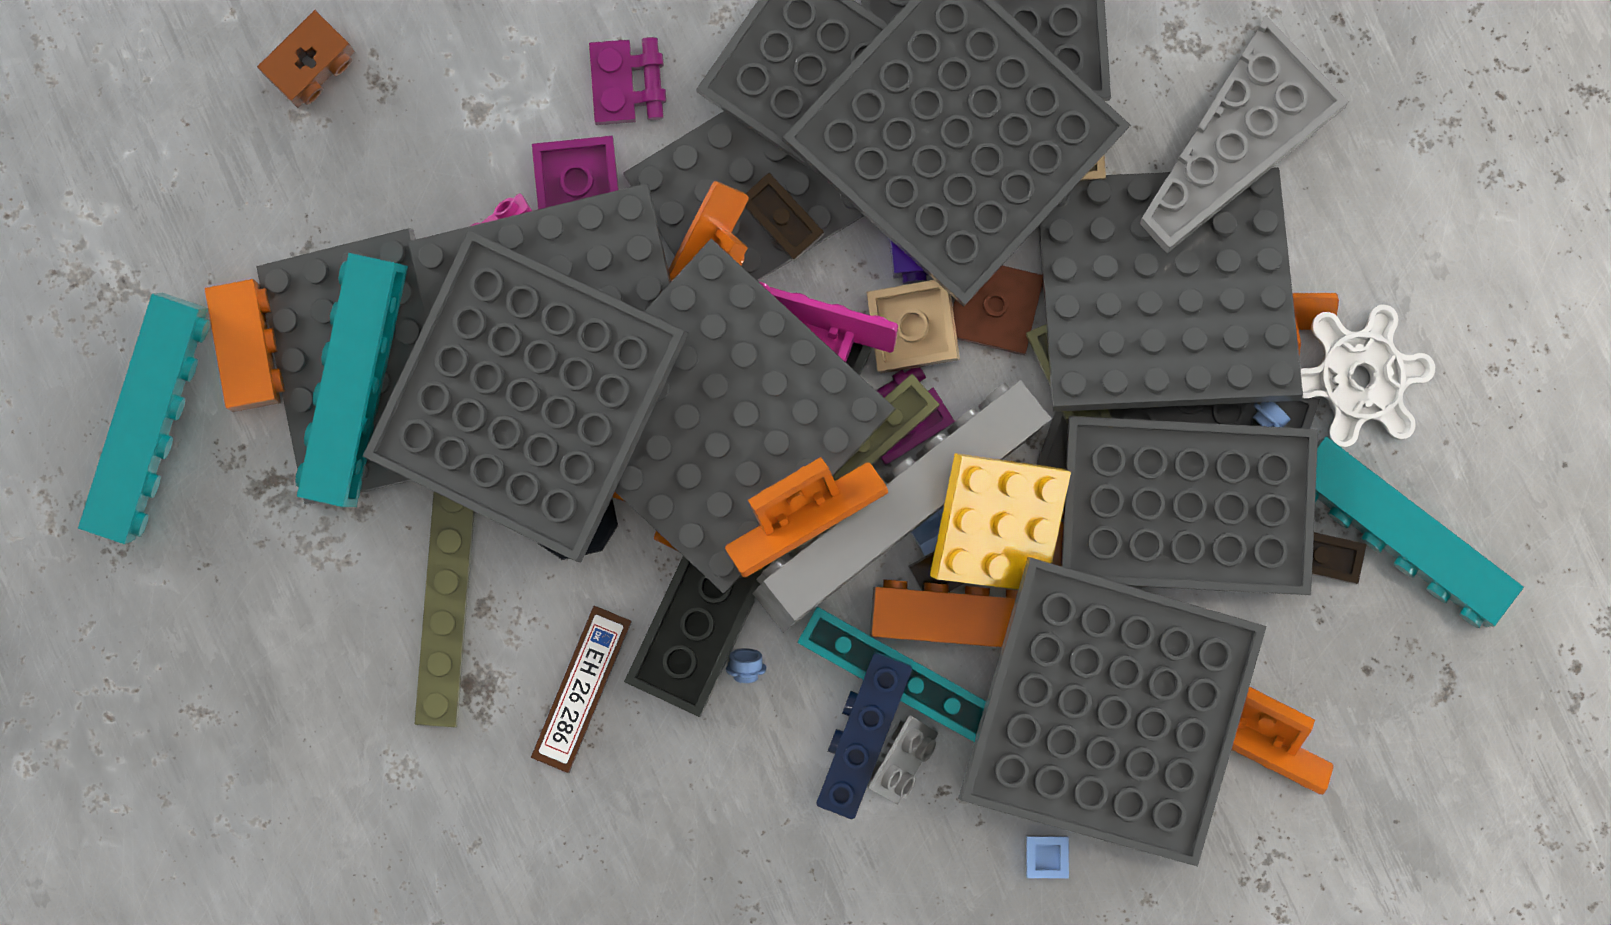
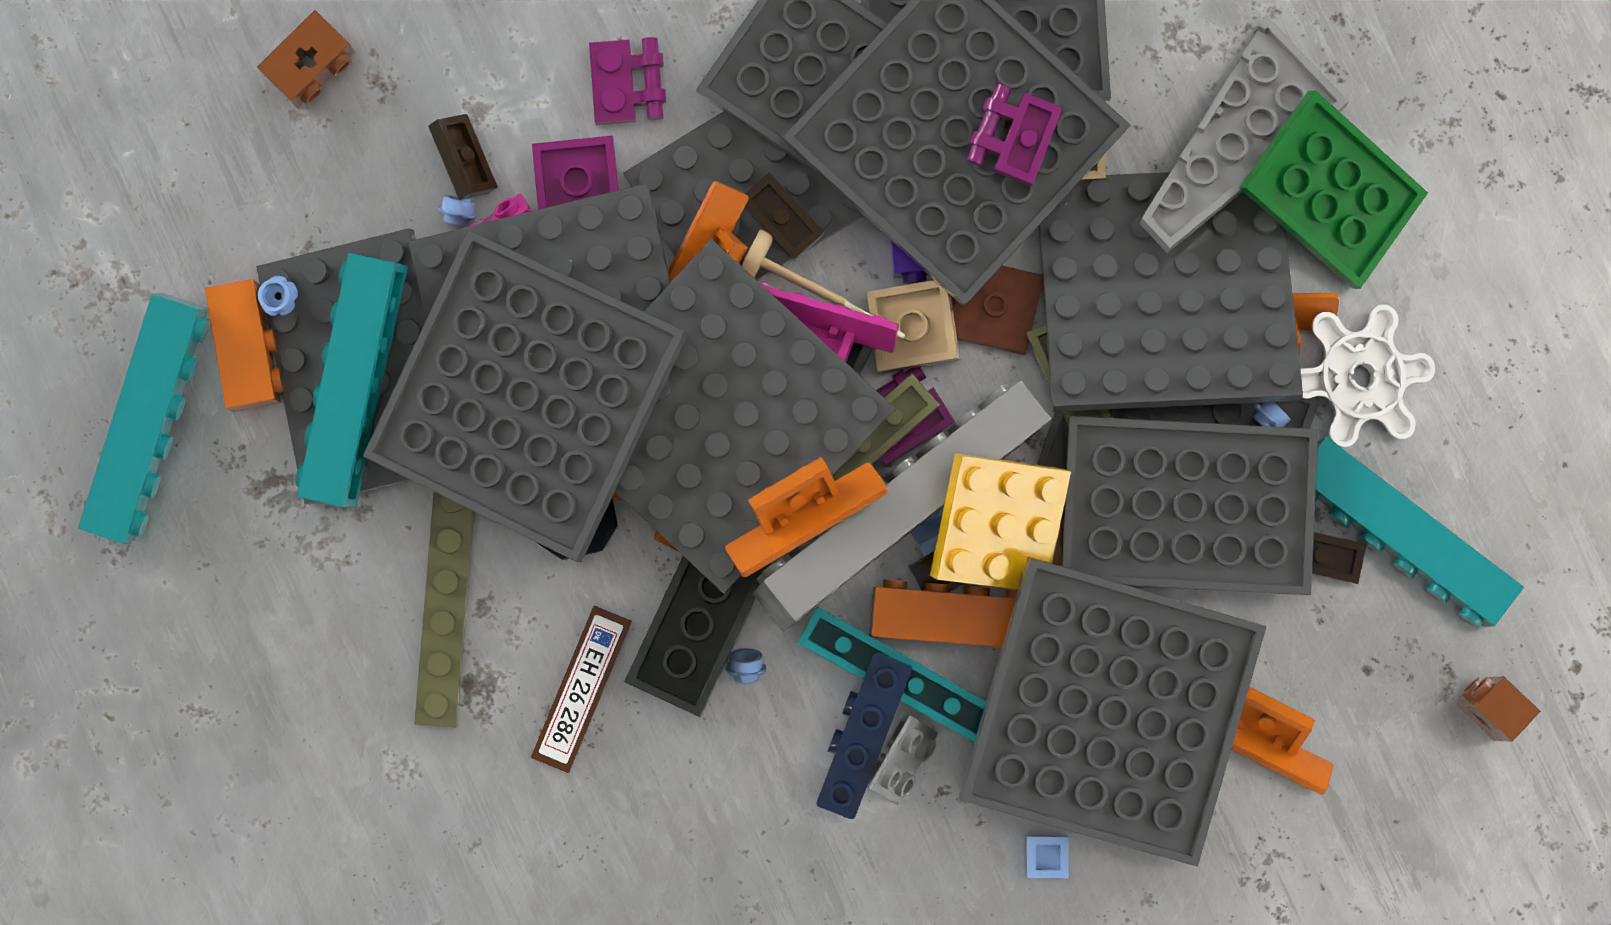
(267, 296): none -> light blue plate
(457, 210): none -> light blue plate
(463, 156): none -> dark brown plate
(756, 259): none -> tan piece
(1026, 139): none -> magenta plate
(1333, 189): none -> green plate
(1498, 707): none -> dark orange brick

